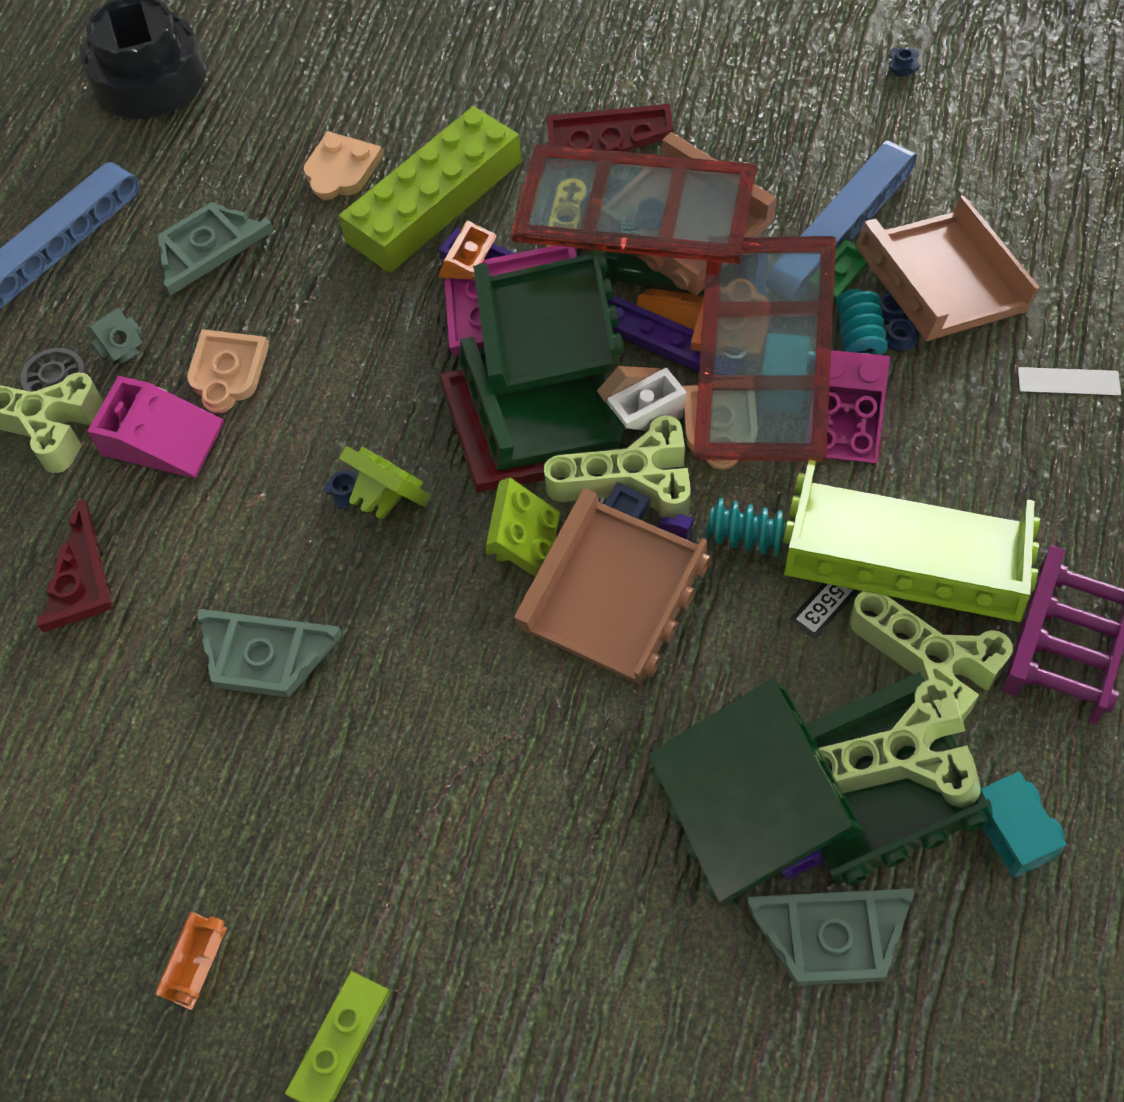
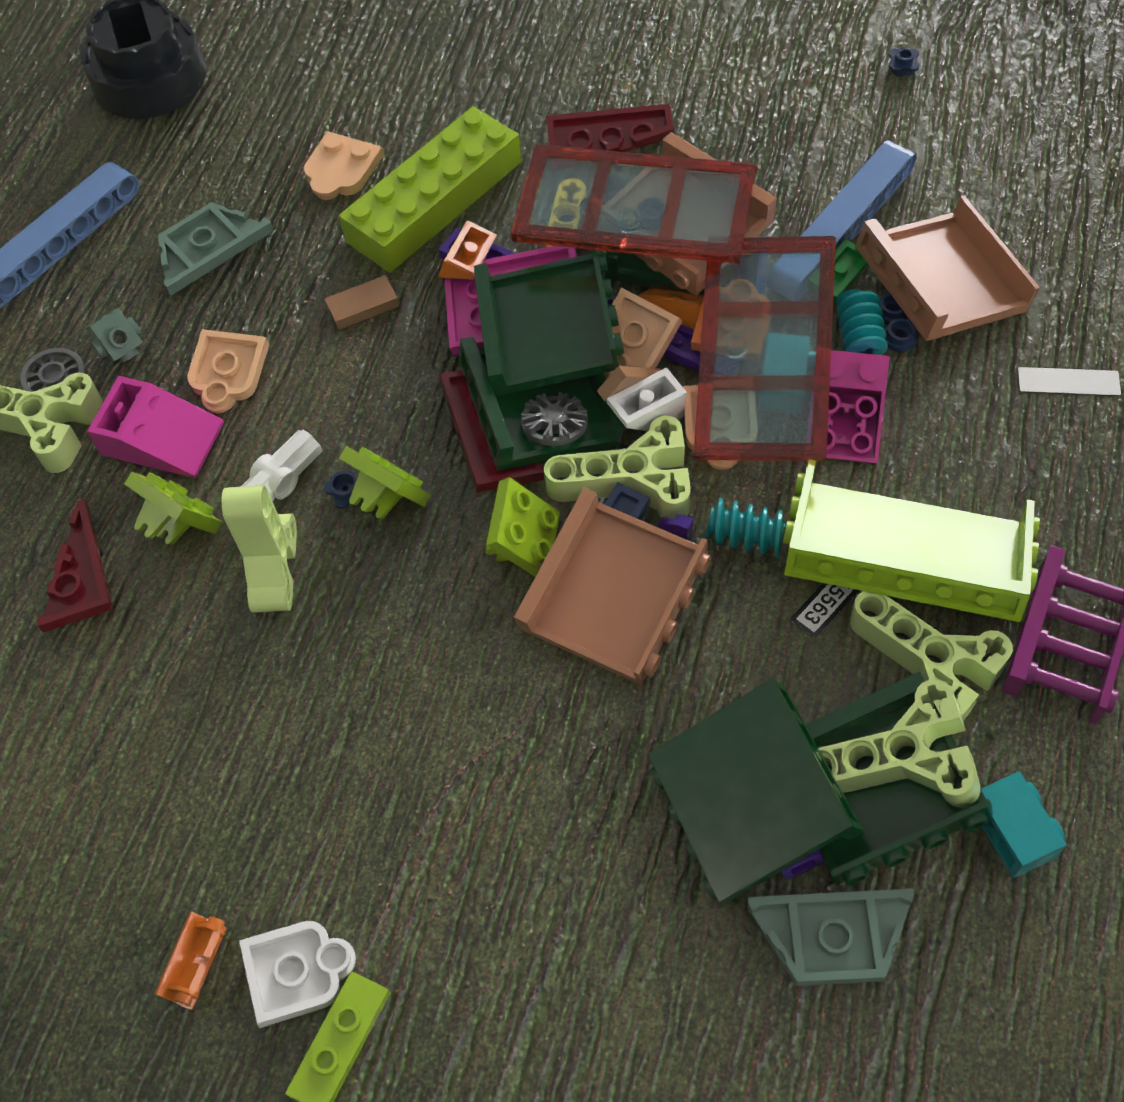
(169, 508): none -> lime plate
(262, 652): sand green wing -> none
(265, 545): none -> yellowish green beam
(281, 470): none -> white piece
(294, 970): none -> white plate
(361, 302): none -> medium nougat tile
(554, 419): none -> flat silver wheel
(643, 329): none -> light nougat plate

